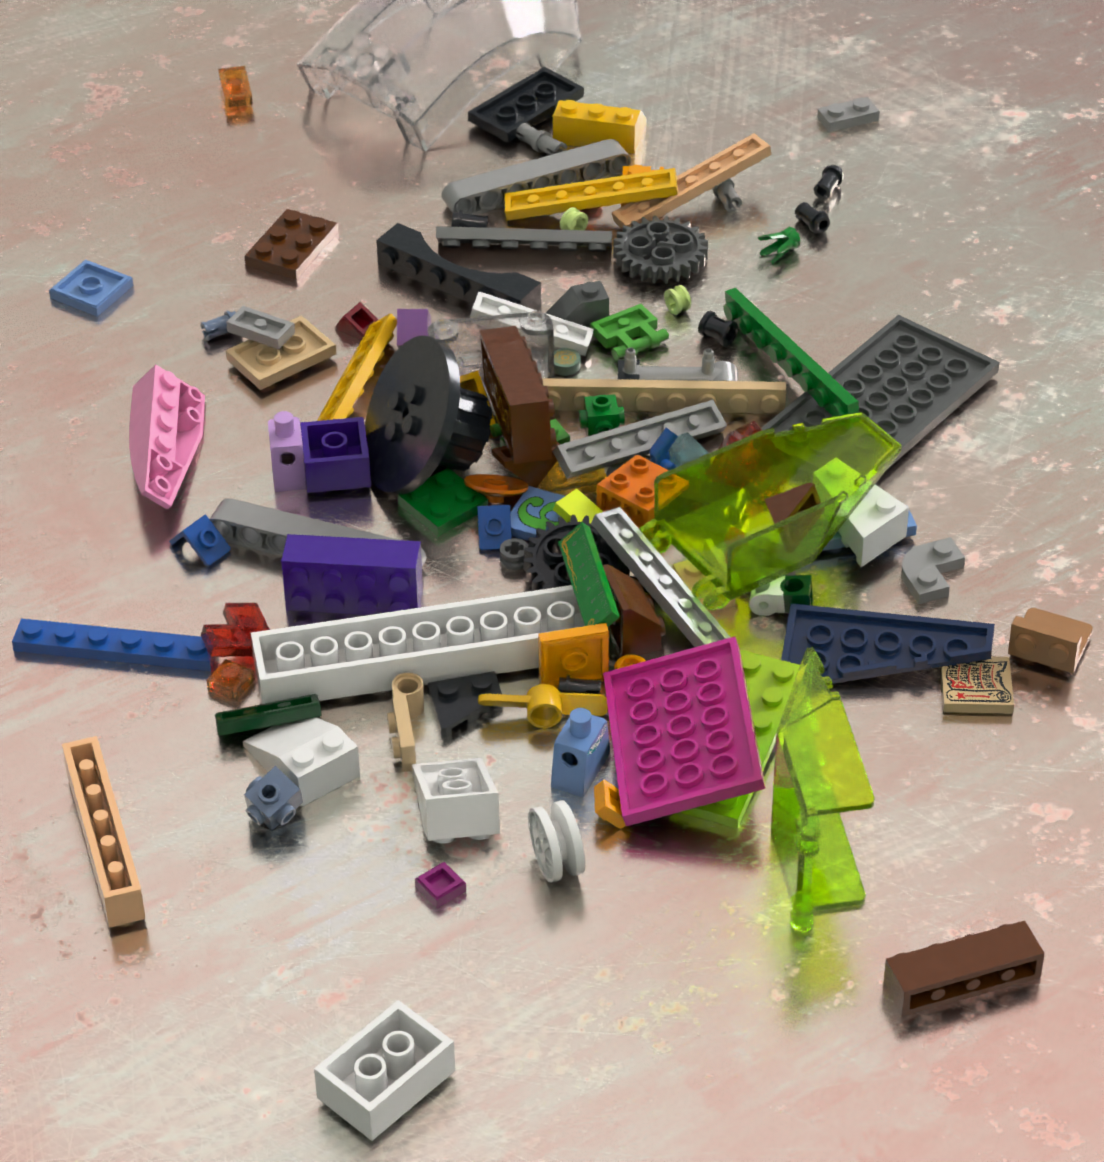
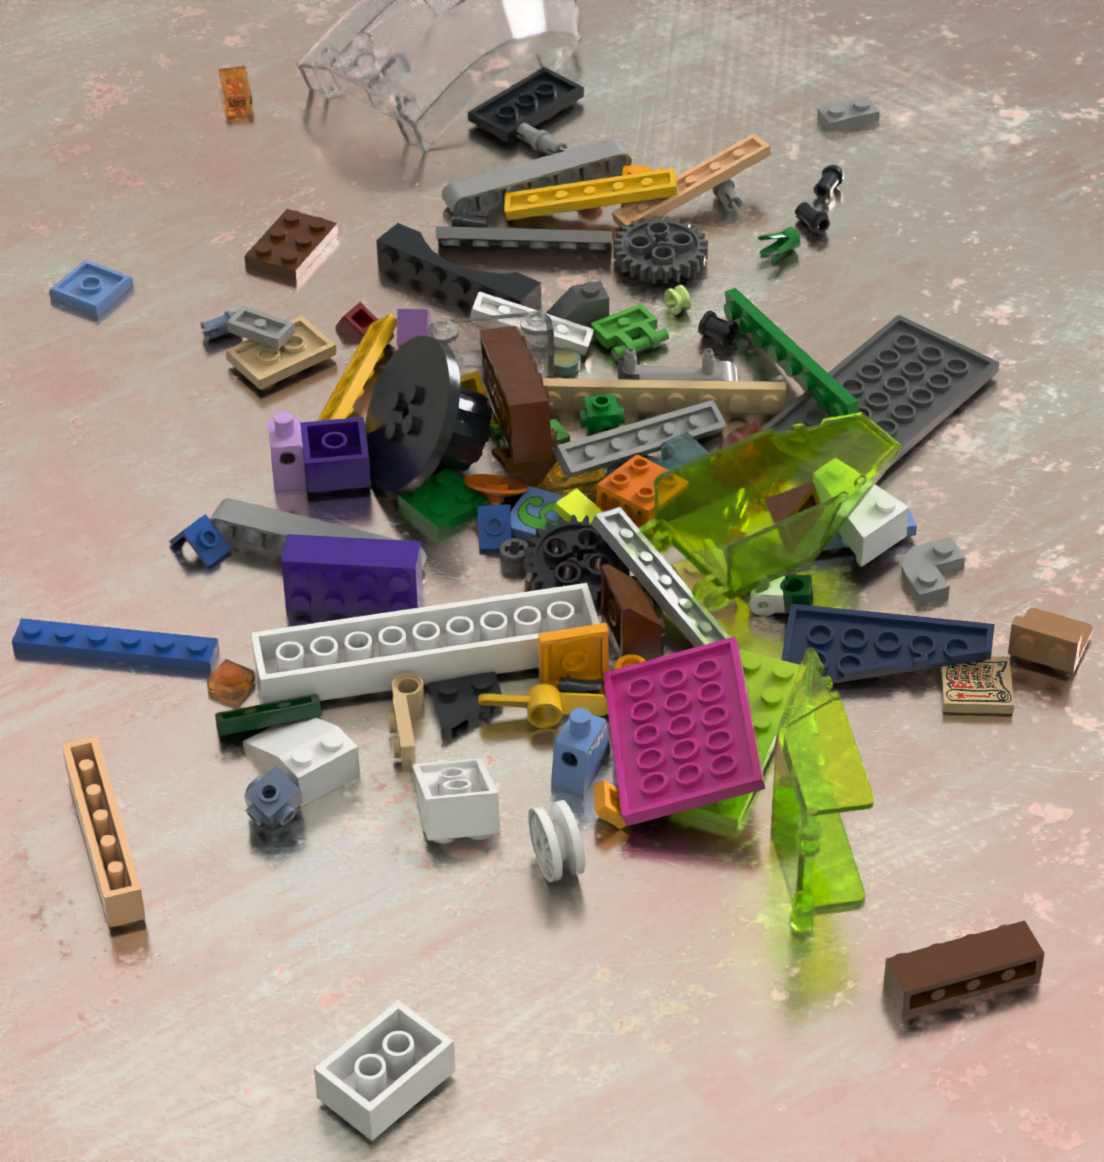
(163, 433): bright pink wedge -> none
(235, 636): clear red plate -> none
(440, 885): magenta tile -> none
(574, 220): yellowish green bush -> none
(588, 577): green tile -> none
(590, 123): yellow slope -> none
(659, 451): blue arm -> none

